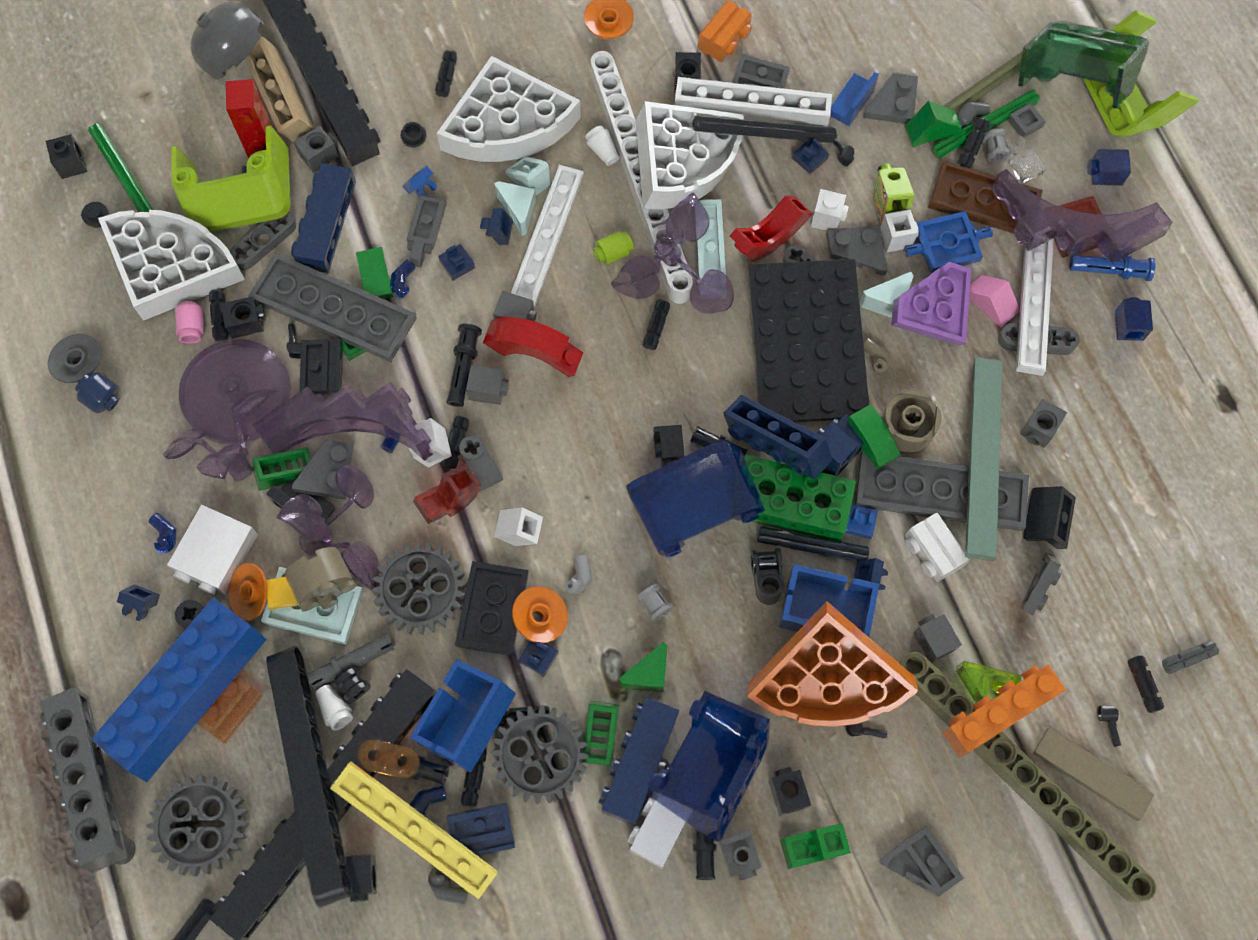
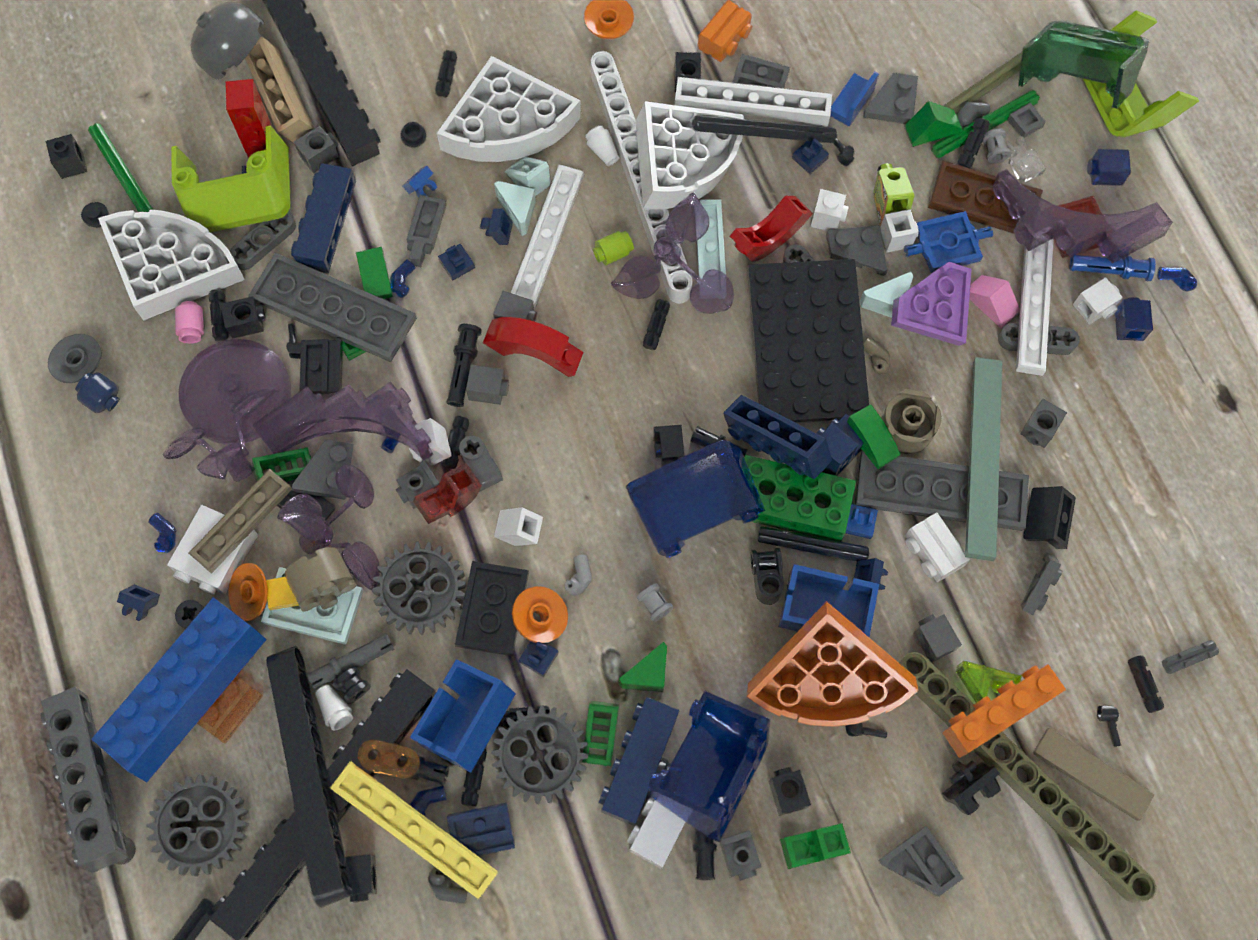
(240, 521): none -> dark tan tile
(421, 473): none -> dark grey brick
(968, 781): none -> black hips
(1098, 301): none -> white brick
(1180, 276): none -> clear blue arm

